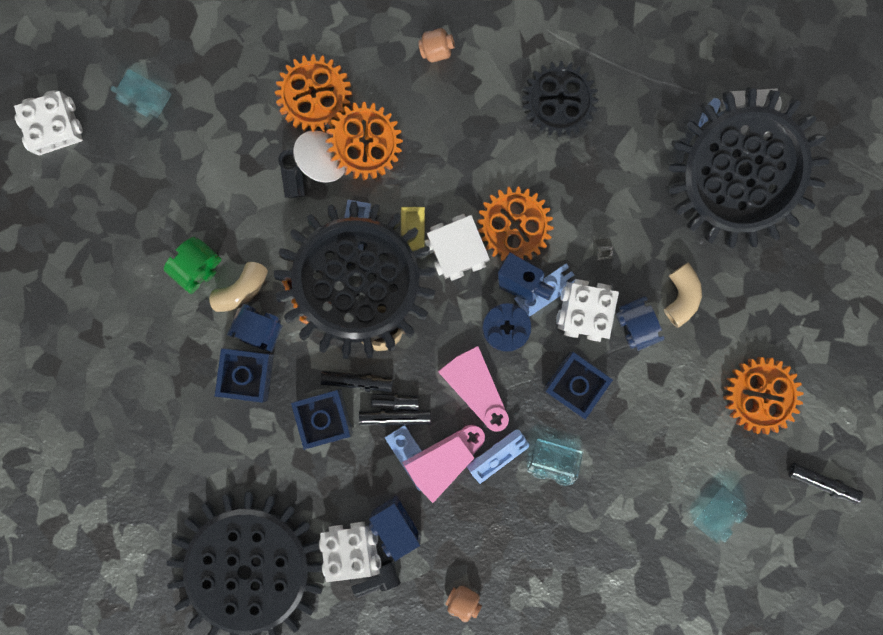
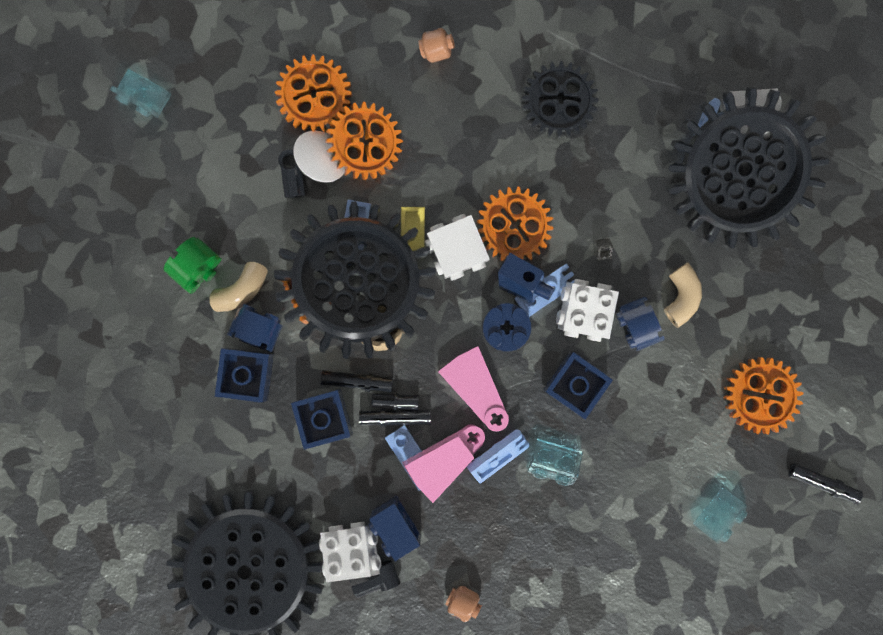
(48, 122): white brick -> none

